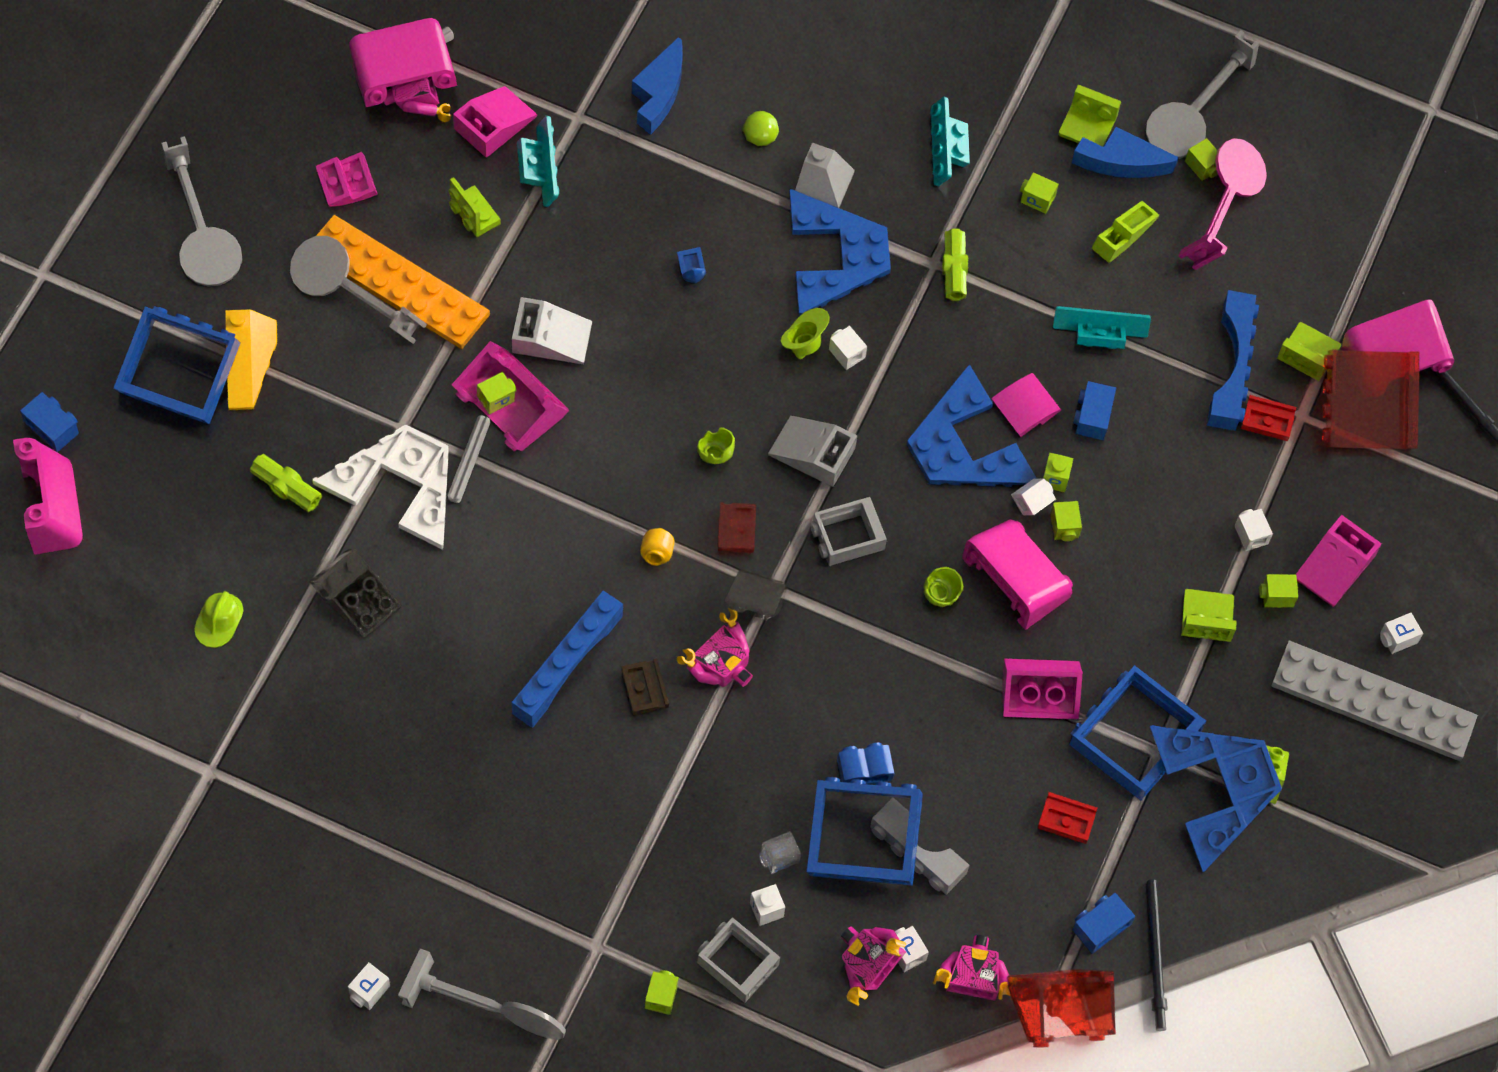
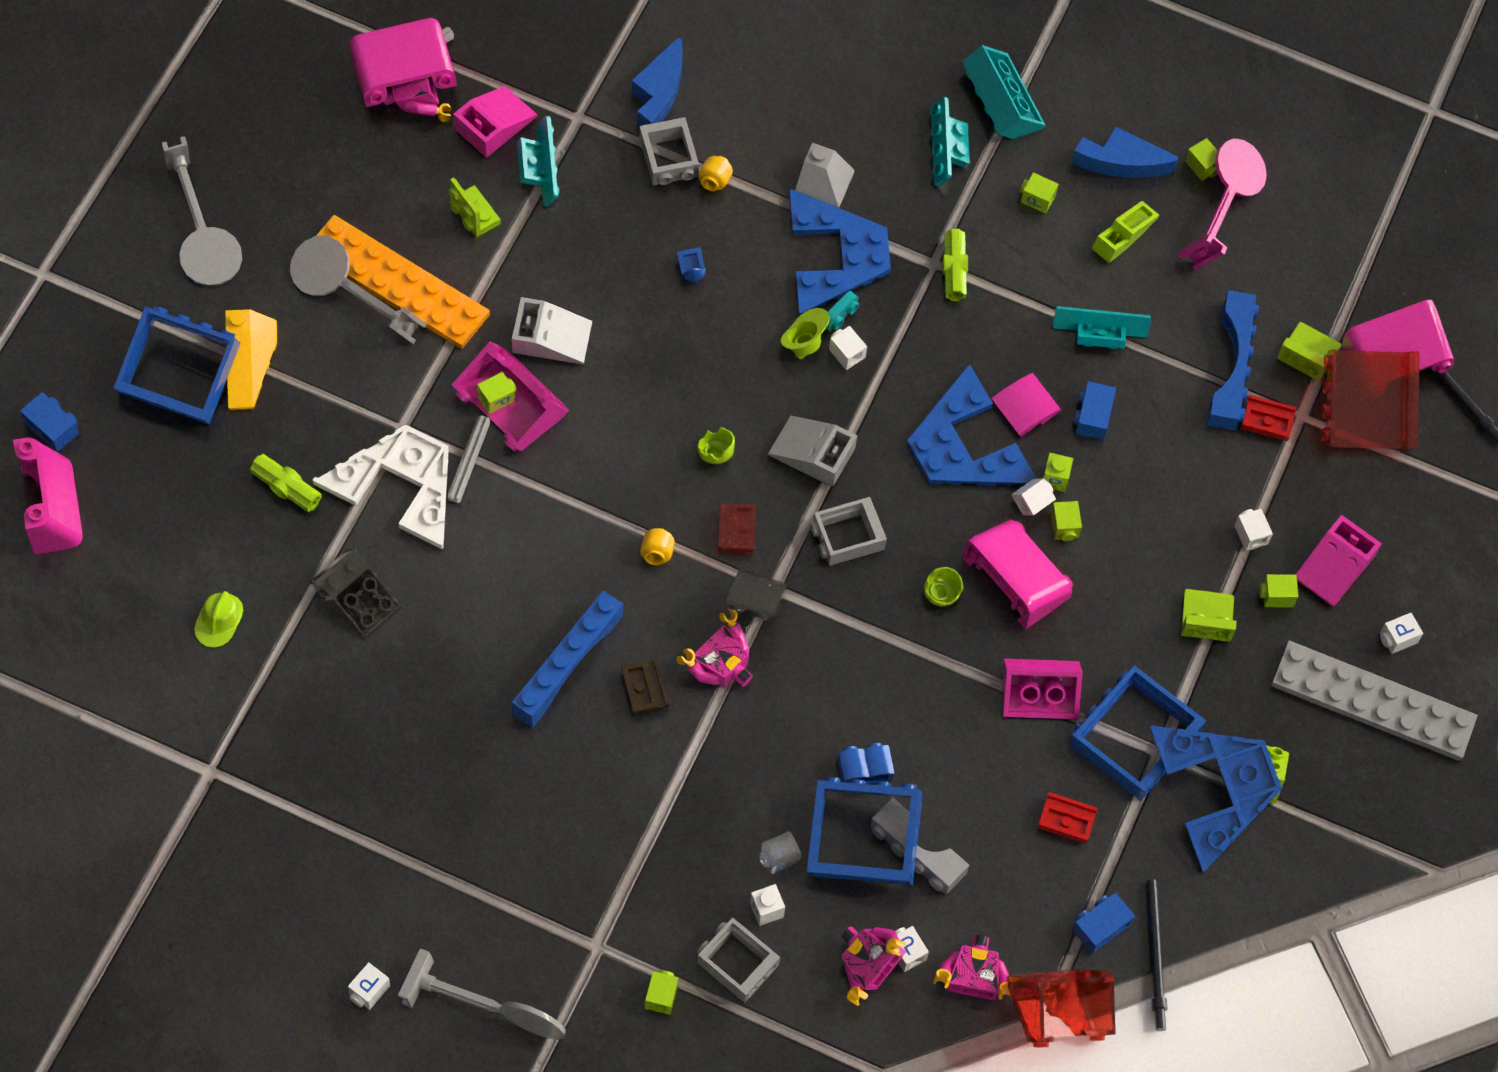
(346, 180): dark pink slope -> none
(664, 132): none -> light grey window
(715, 173): none -> yellow head
(761, 128): lime hair -> none
(846, 305): none -> teal plate
(1002, 92): none -> teal slope
(1090, 116): lime bracket -> none
(1181, 126): light grey piece -> none

